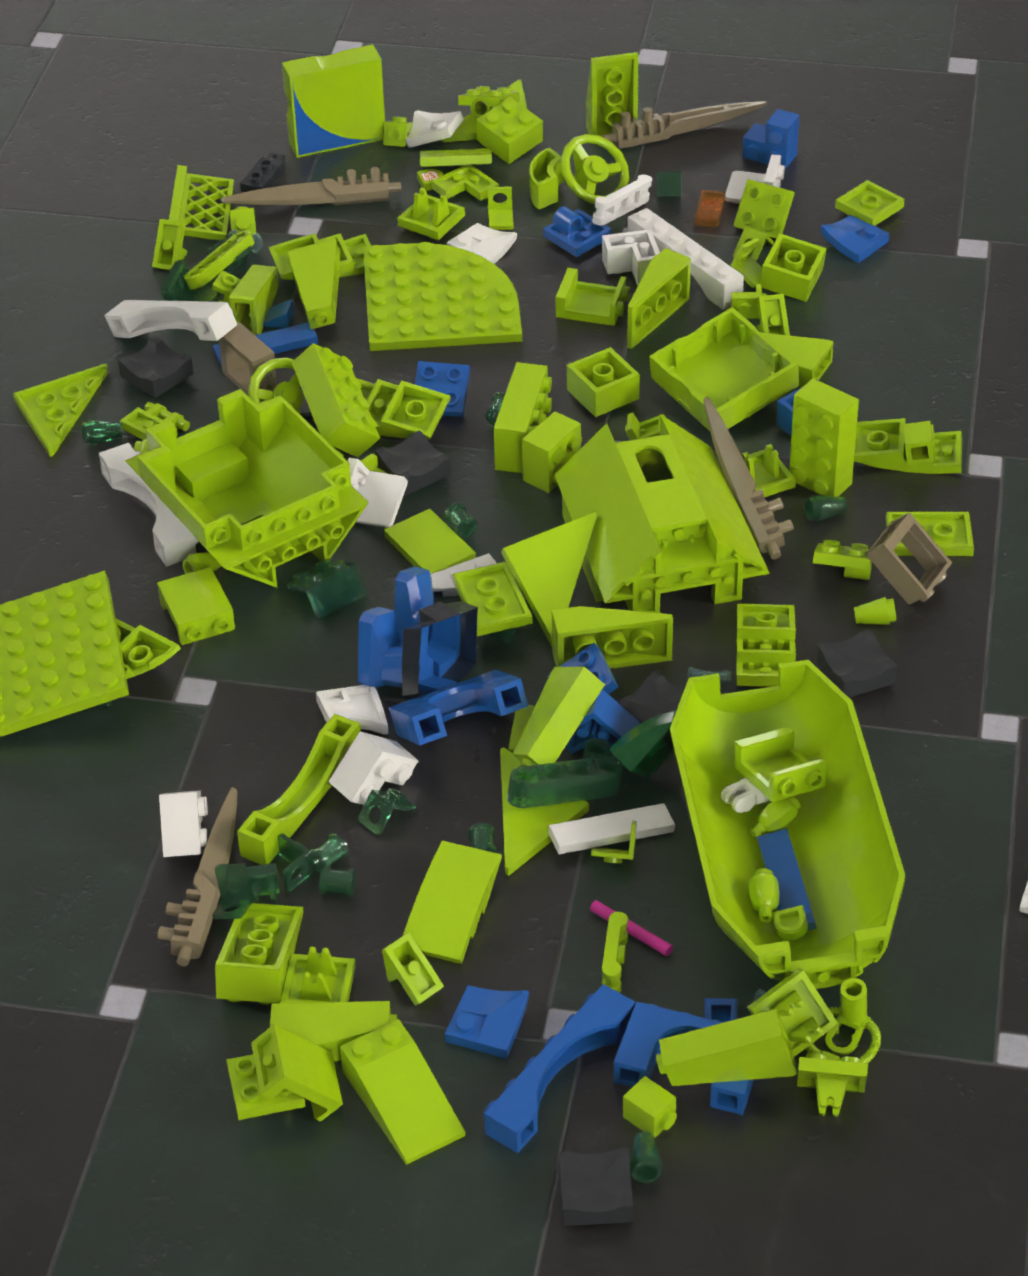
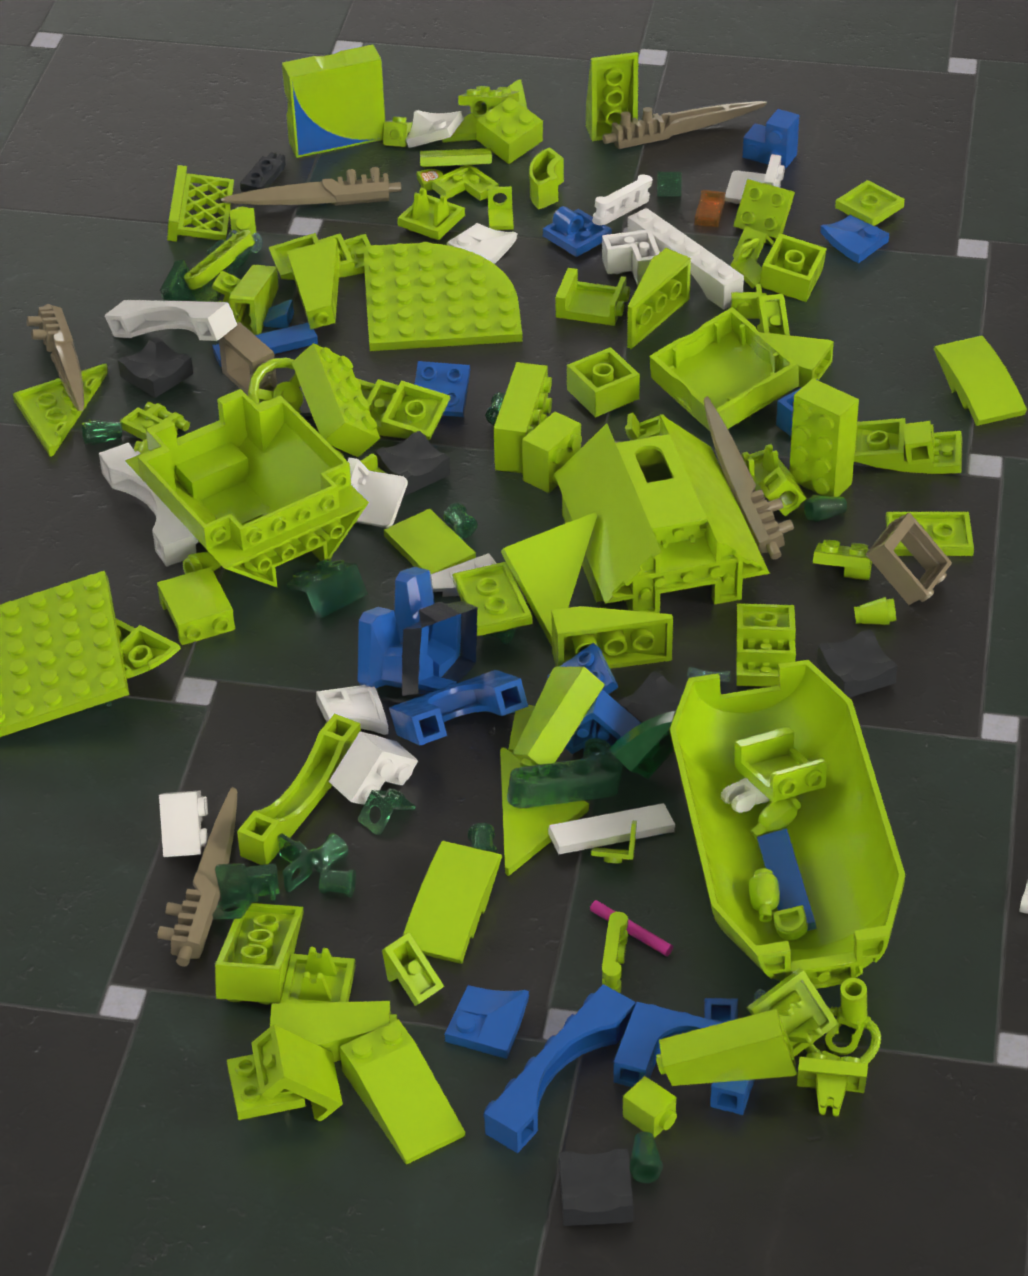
(58, 340): none -> dark tan piece
(169, 244): lime slope -> none
(591, 169): lime piece -> none
(778, 483): none -> lime brick
(980, 380): none -> lime slope

